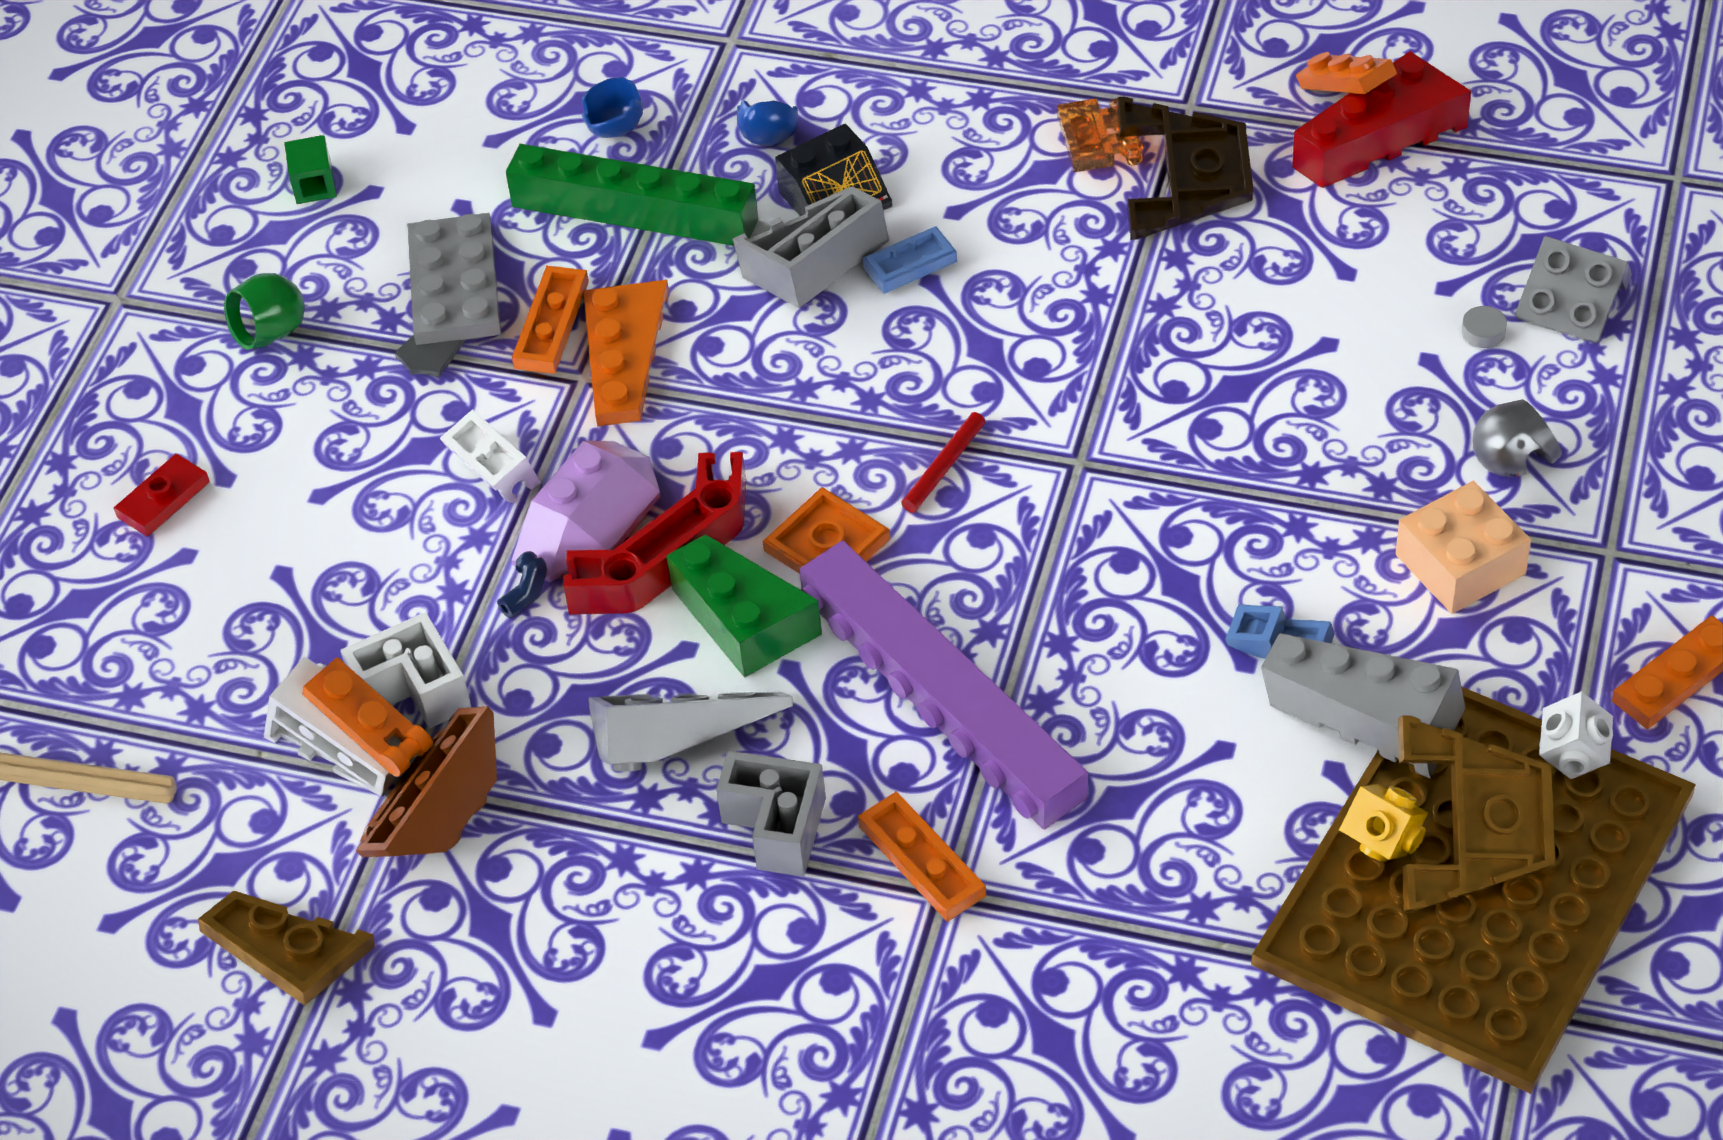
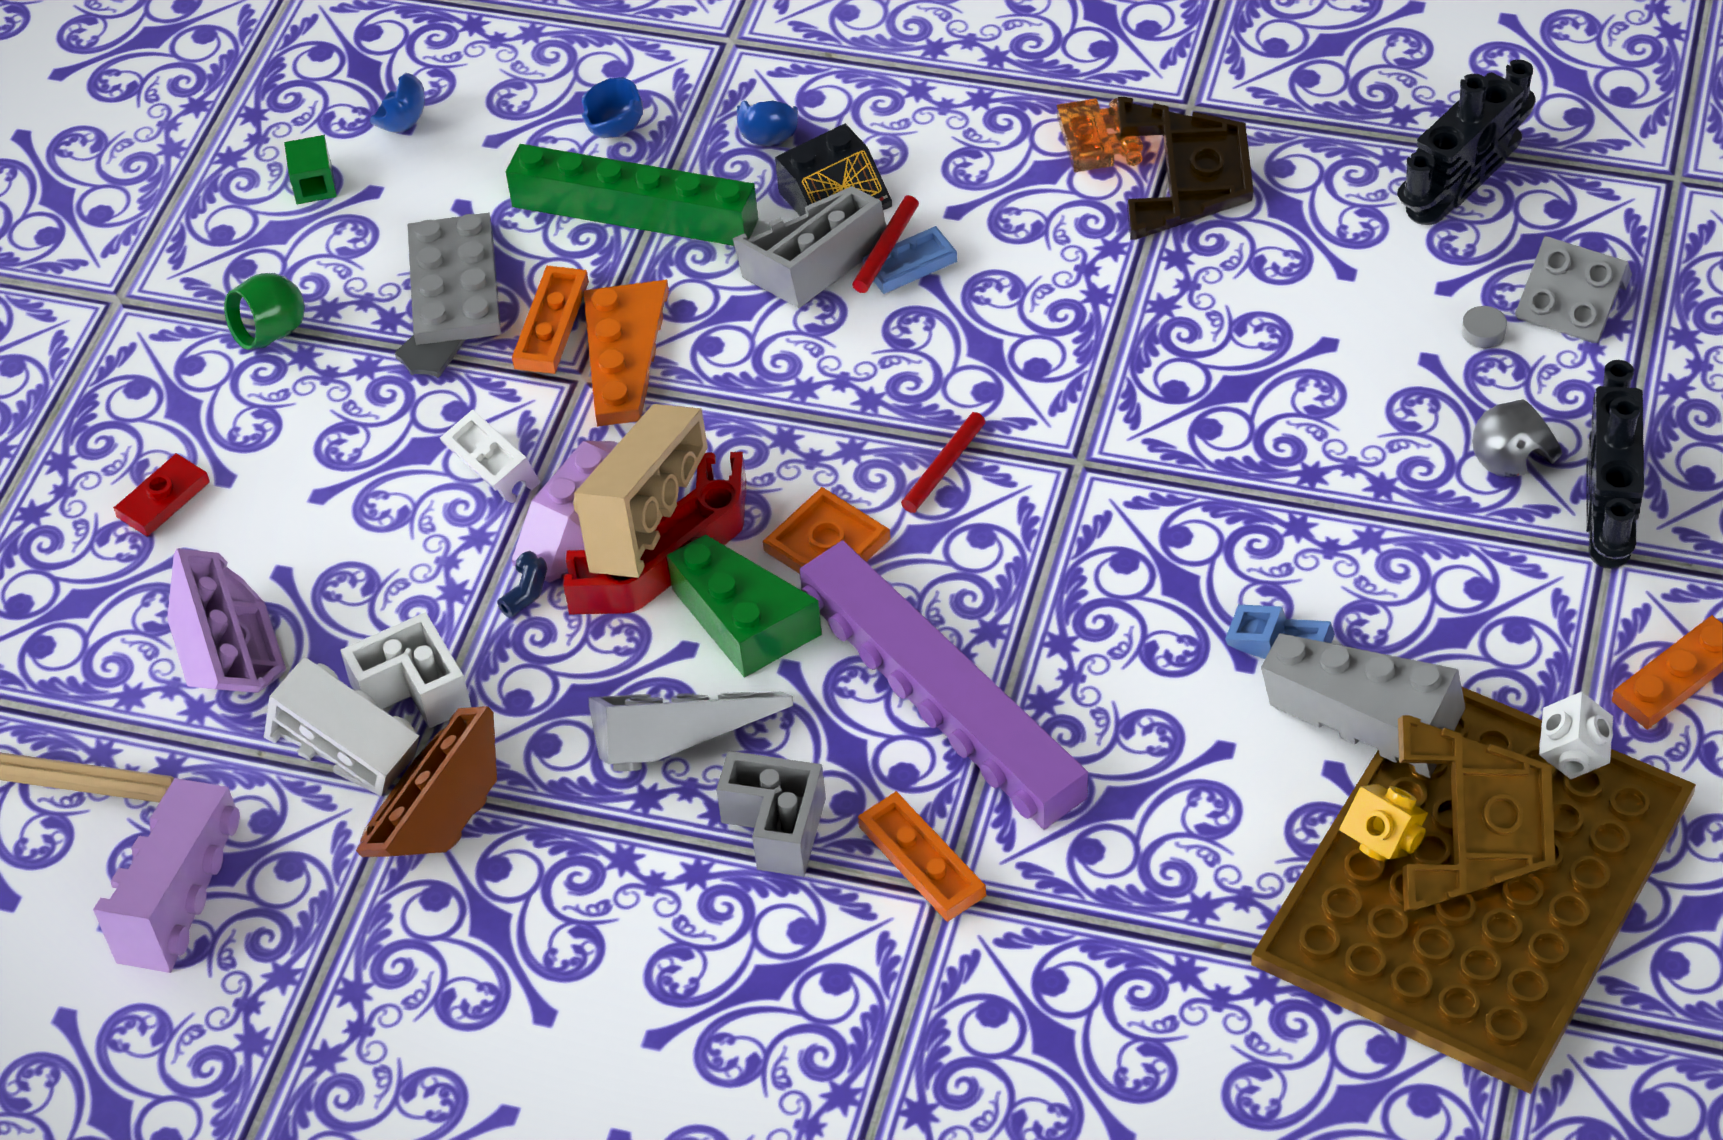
(168, 876): none -> lavender wedge
(220, 626): none -> lavender wedge
(281, 947): pearl gold wing -> none
(366, 717): orange plate -> none
(401, 107): none -> blue hair
(638, 487): none -> tan wedge
(885, 244): none -> red bar
(1345, 73): orange plate -> none
(1380, 123): red wedge -> none
(1462, 547): light nougat brick -> none
(1467, 142): none -> black piece
(1615, 467): none -> black piece

